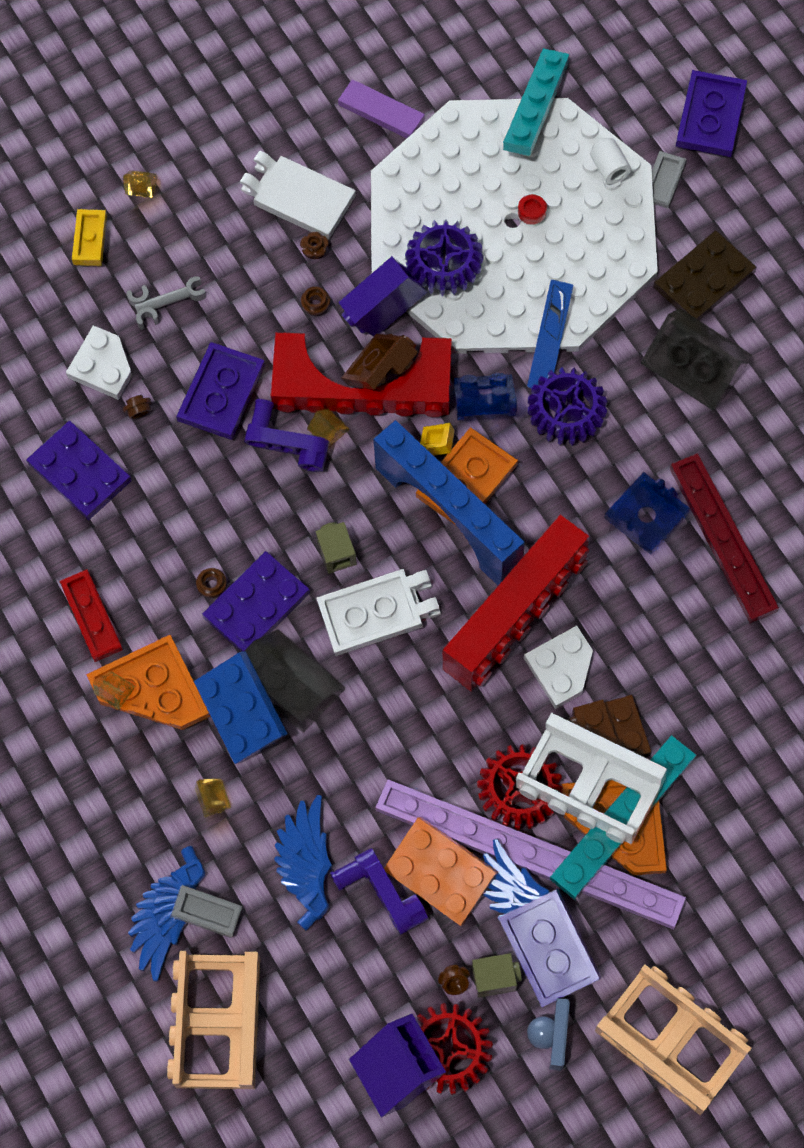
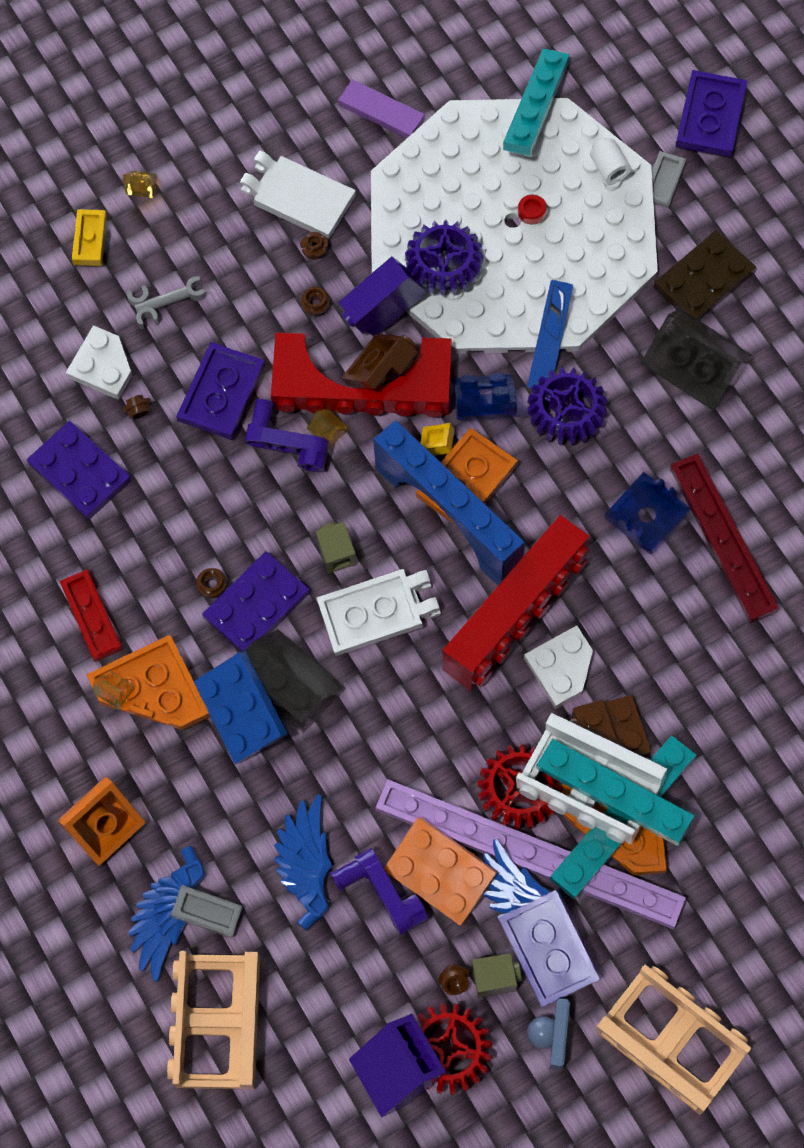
(101, 821): none -> orange brick
(211, 796): clear yellow slope -> none
(615, 792): none -> teal plate

